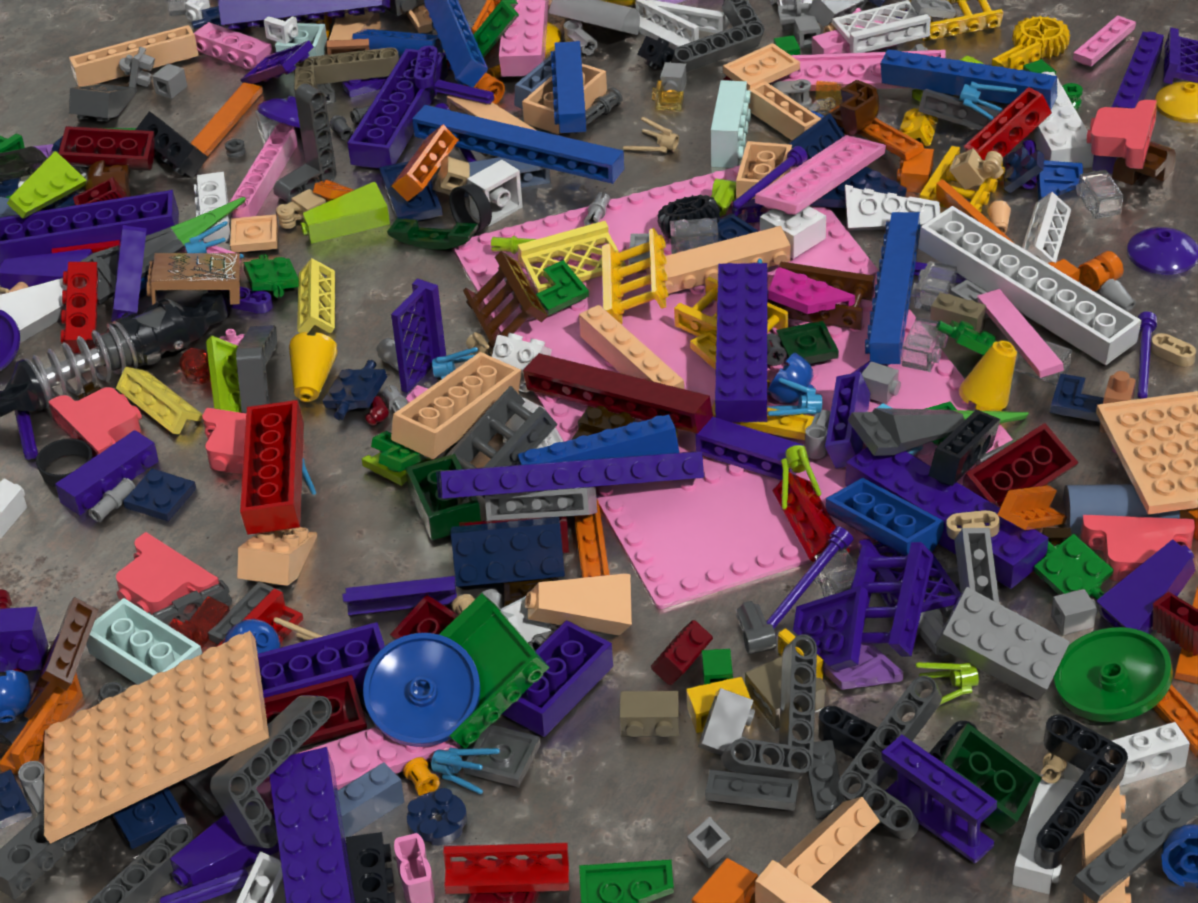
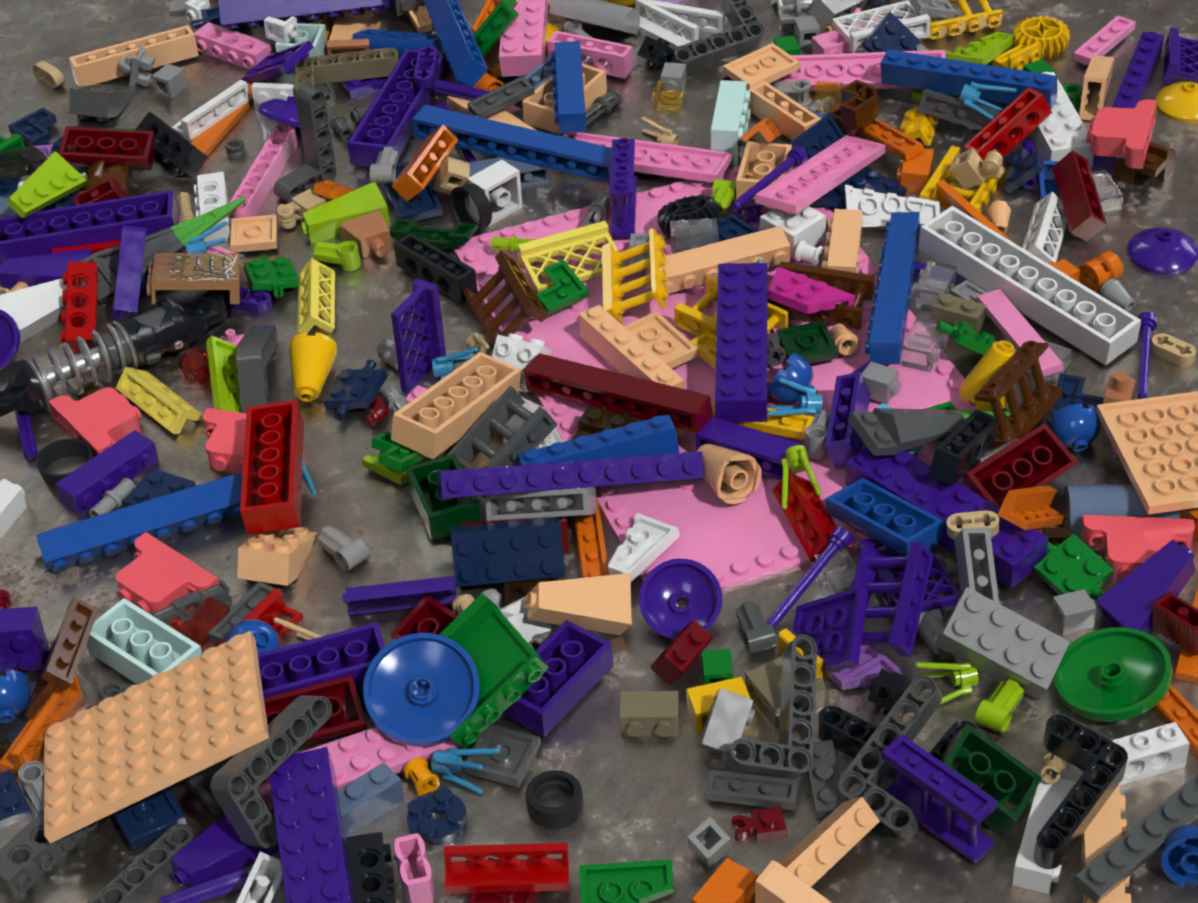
(34, 127): none -> dark blue plate
(48, 74): none -> tan beam
(158, 517): none -> blue brick
(184, 207): none -> tan pin
(213, 111): none -> white fence
(270, 90): none -> white bracket
(343, 254): none -> lime piece
(346, 551): none -> light grey piece
(369, 233): none -> nougat torso
(385, 168): none -> light grey piece
(435, 266): none -> black brick
(501, 98): none -> dark grey plate
(554, 781): none -> black tyre
(601, 54): none -> bright pink brick
(623, 188): none -> dark purple fence
(642, 546): none -> white wing
(663, 339): none -> light nougat plate
(669, 159): none -> bright pink plate
(674, 582): none -> dark purple dish
(730, 473): none -> light nougat cone
(764, 823): none -> dark red plate
(766, 128): none -> orange fence
(809, 253): none -> white bush
(843, 240): none -> light nougat brick
(844, 339): none -> light nougat cone
(887, 689): none -> black brick
(890, 35): none -> dark blue plate
(983, 50): none -> lime wing
(998, 710): none -> lime piece
(1034, 403): none -> reddish brown fence
(1075, 426): none -> blue cylinder
(1079, 196): none -> dark red brick
(1096, 86): none -> light nougat slope

